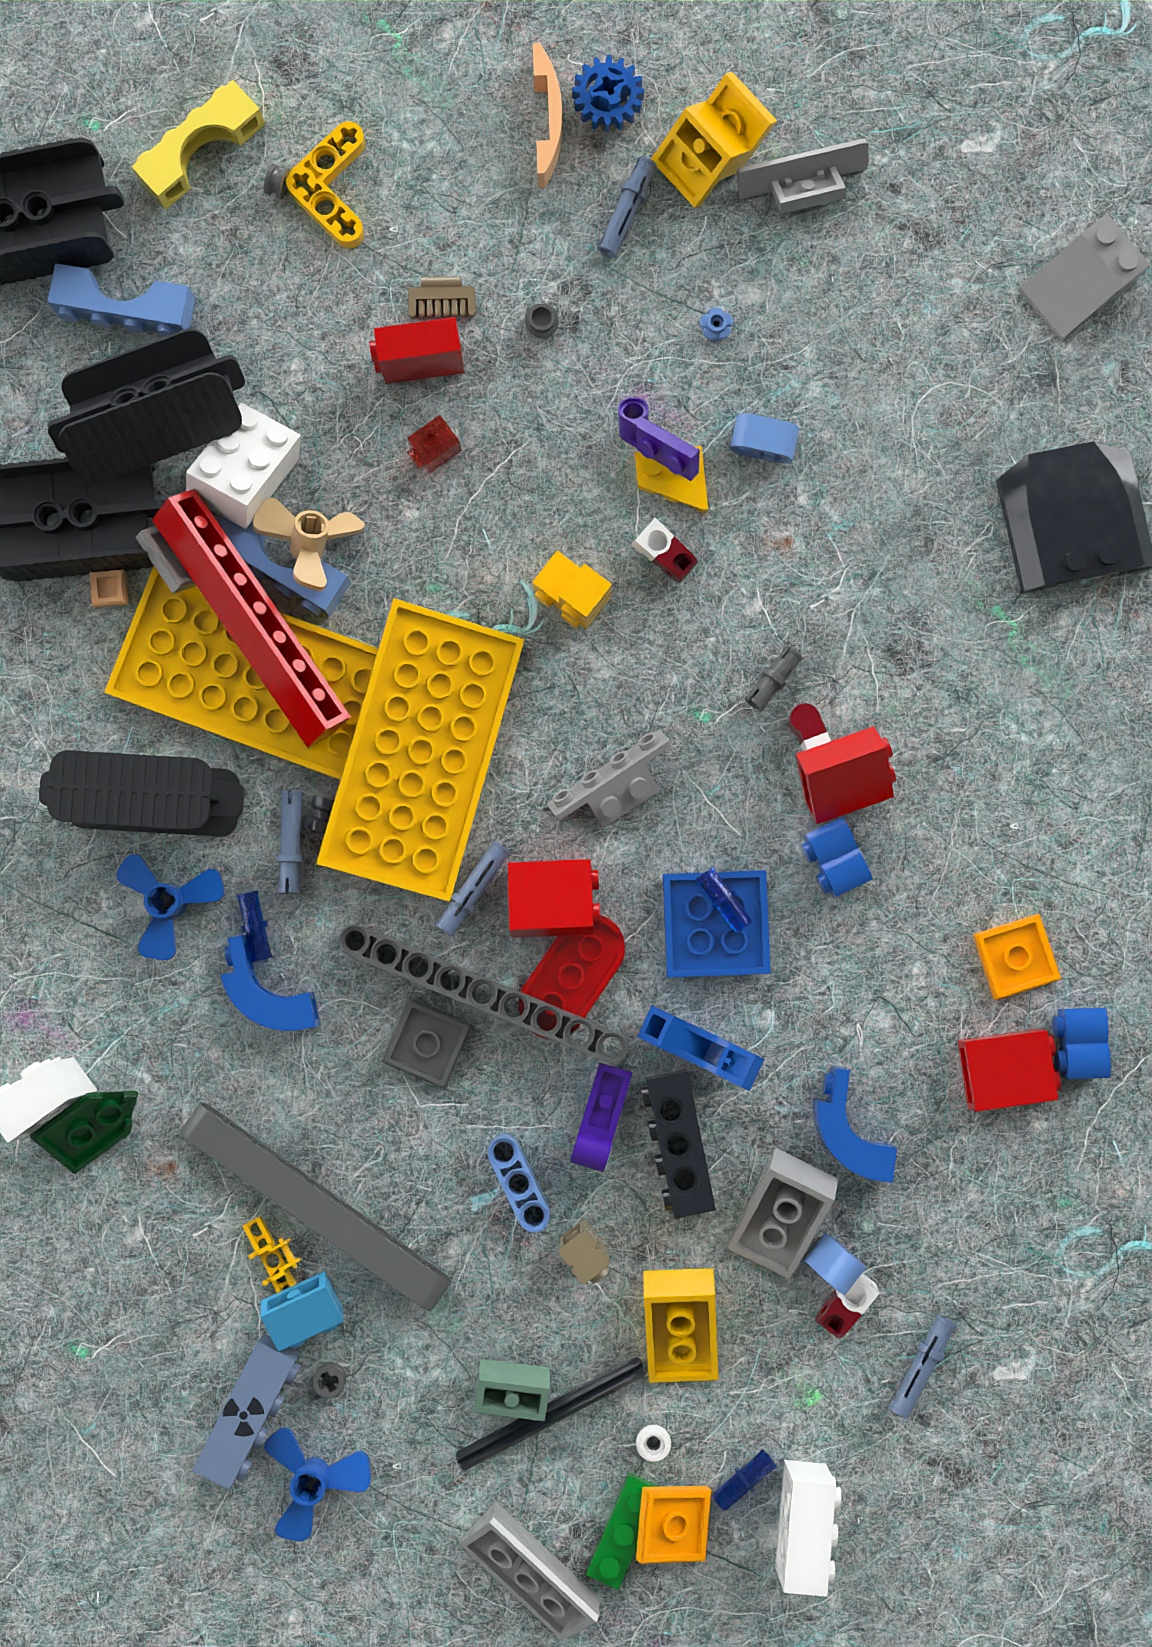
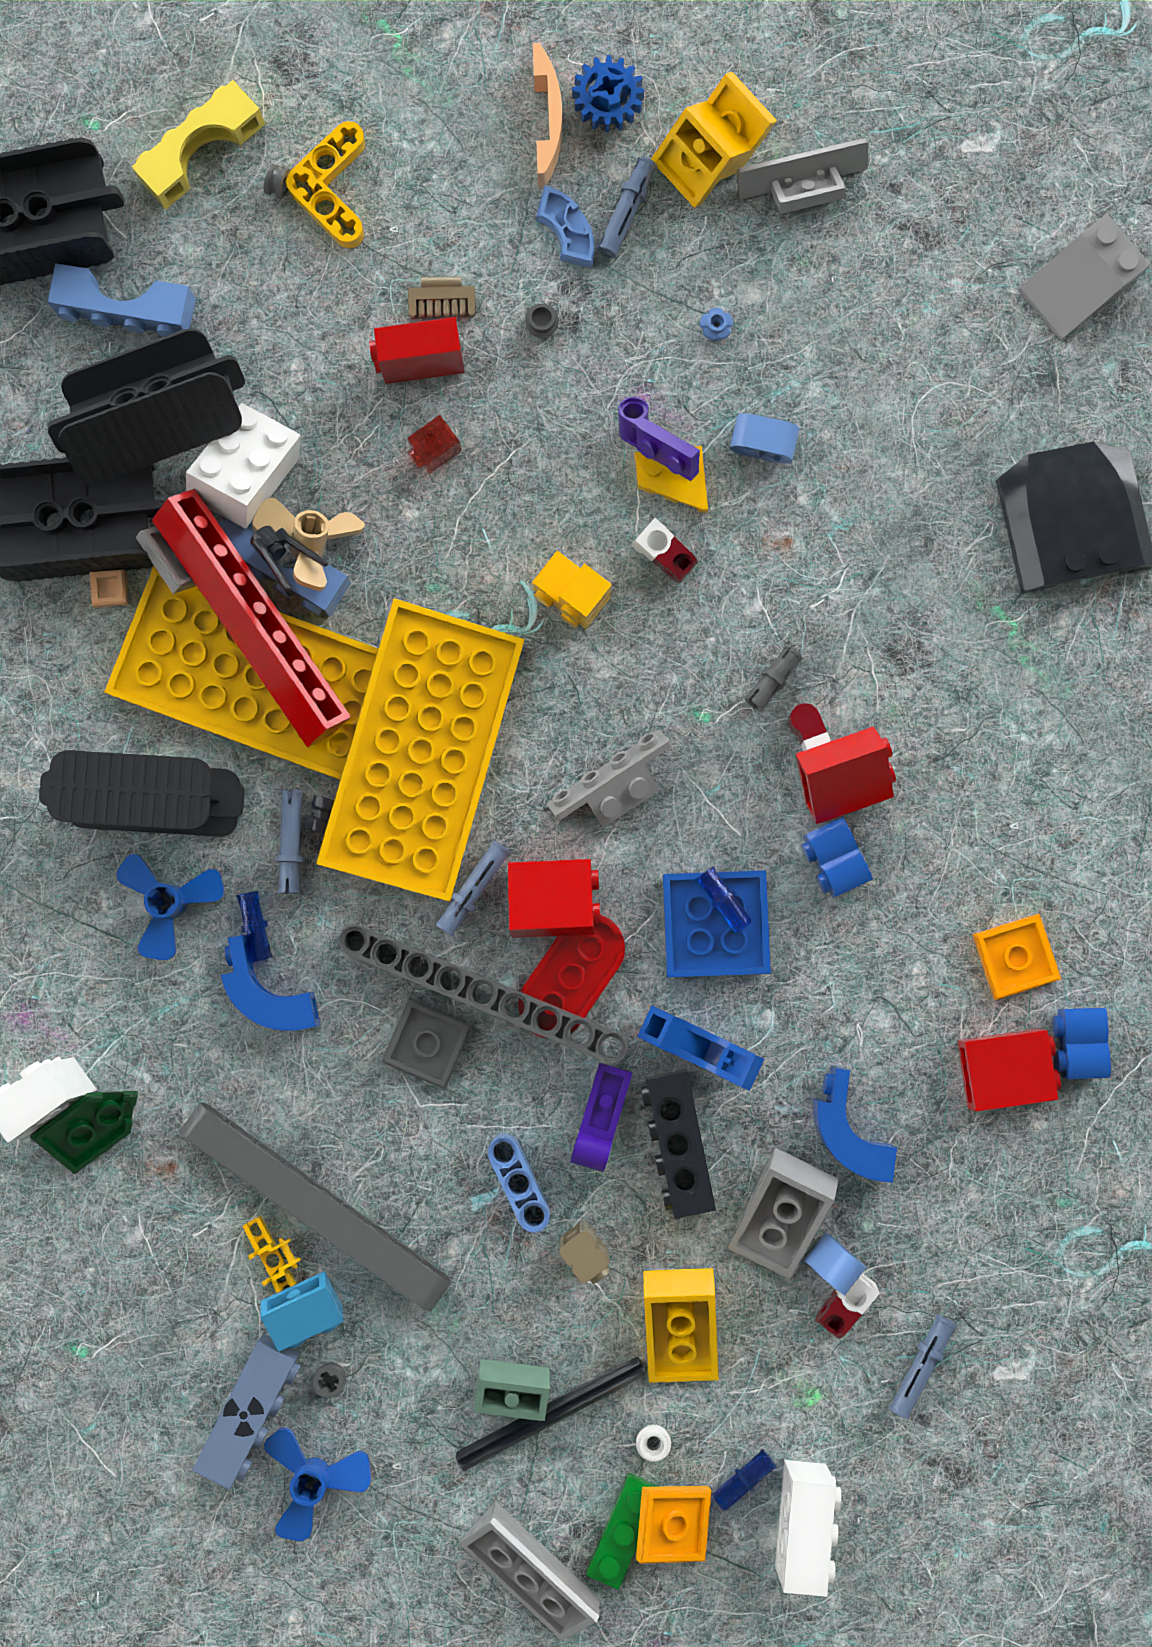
(271, 548): none -> black plant
(569, 225): none -> medium blue tile

